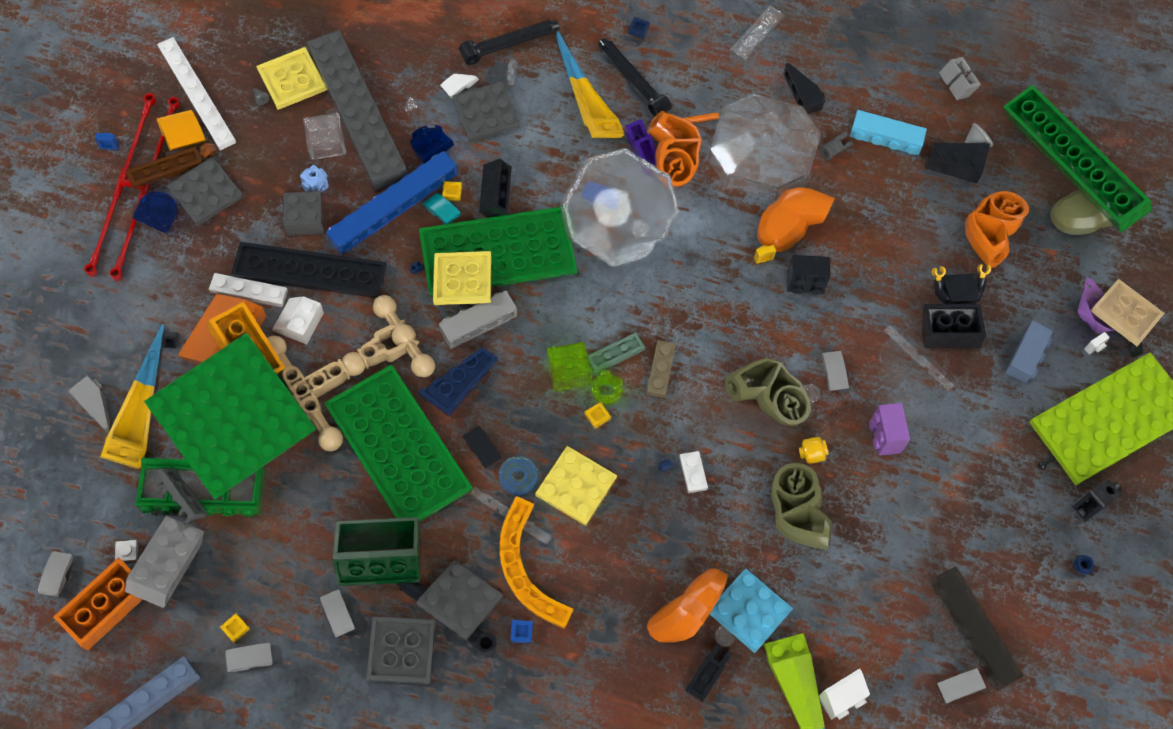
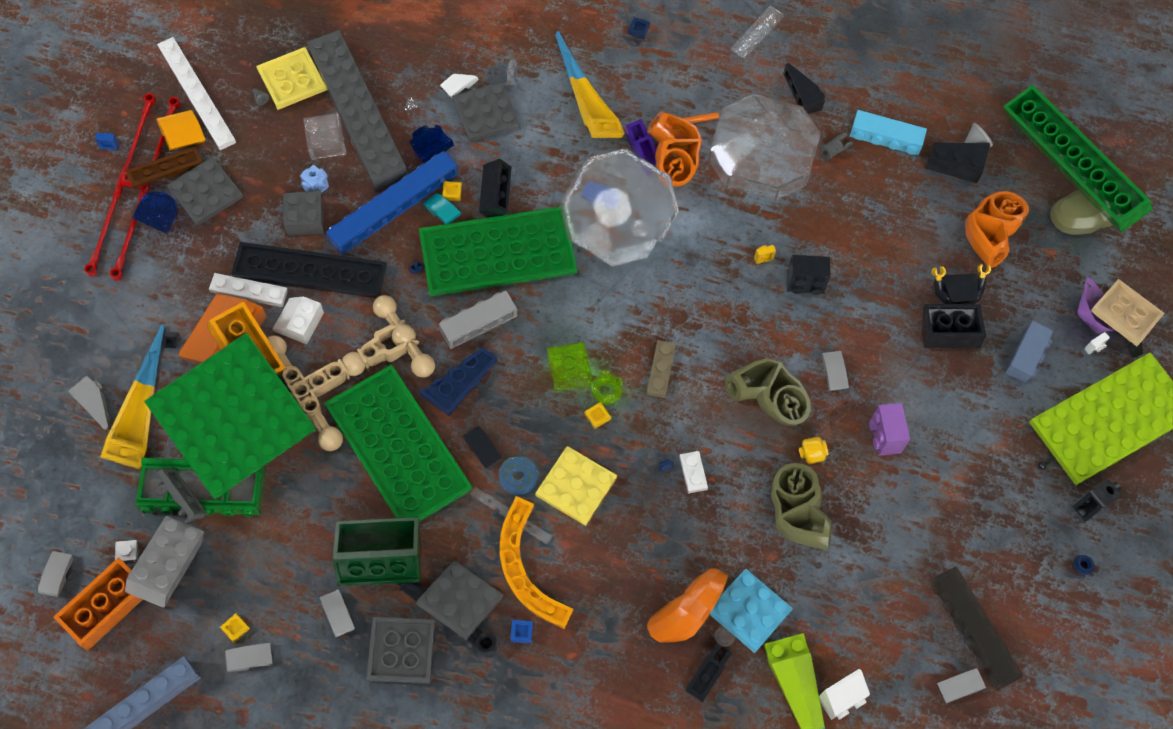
(208, 150): dark orange plate -> none
(462, 278): light yellow plate -> none
(473, 51): black piece -> none
(615, 353): sand green tile -> none
(655, 101): black piece -> none
(789, 217): orange piece -> none
(813, 392): clear plate -> none
(921, 360): clear piece -> none
(954, 75): light grey piece -> none

